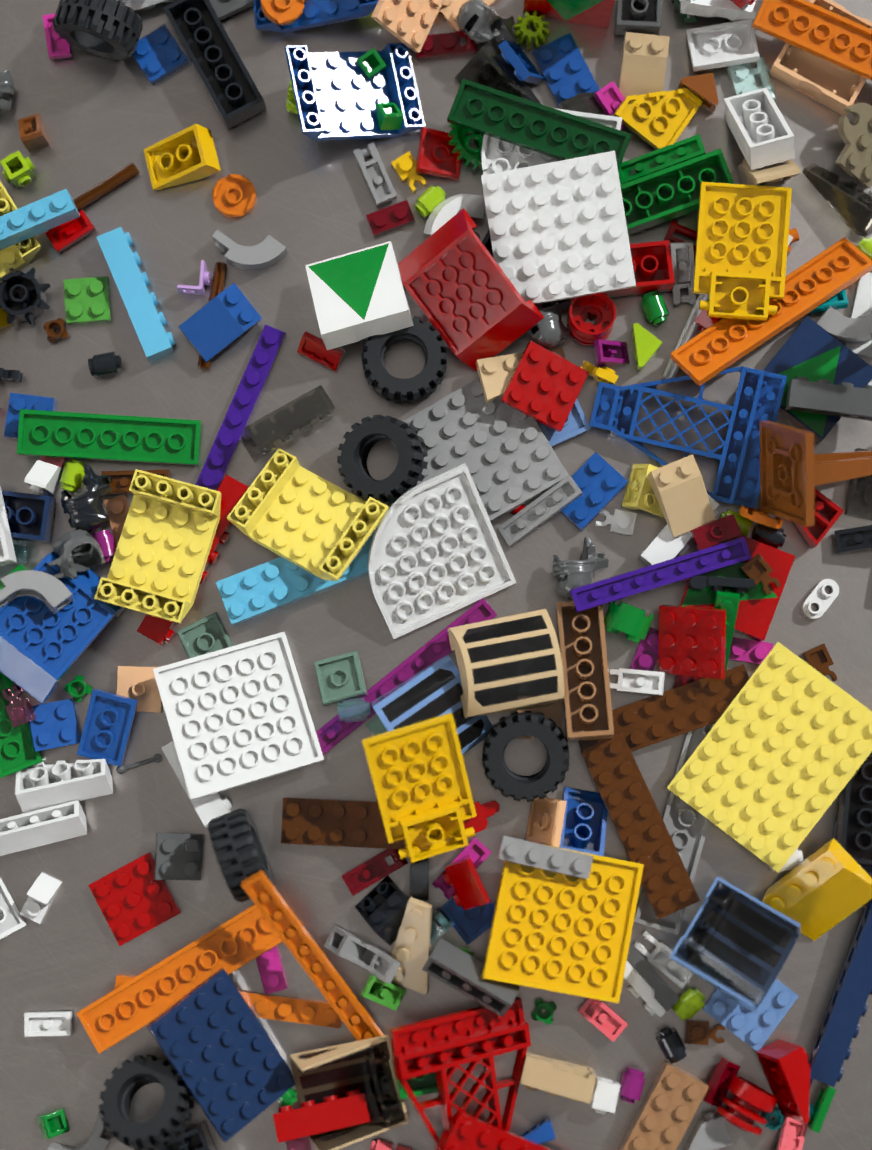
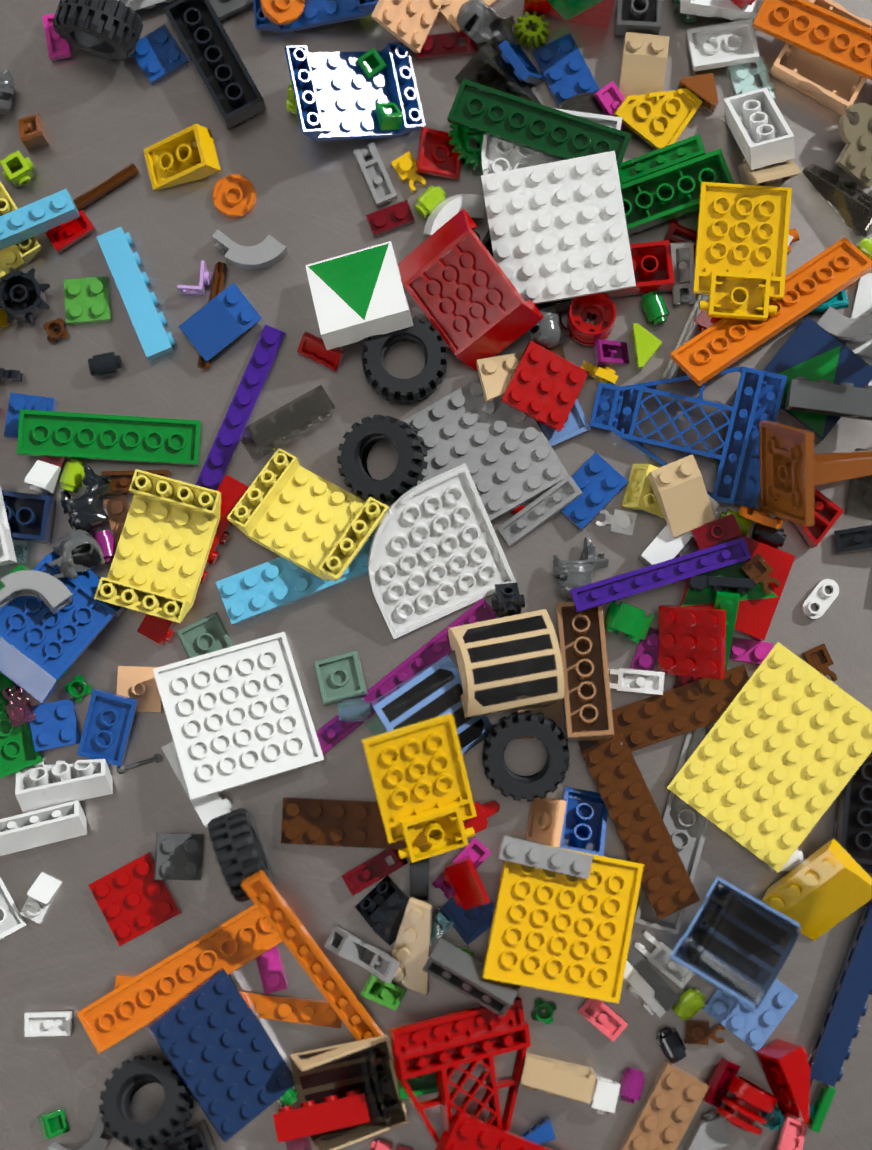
(507, 600): none -> black brick

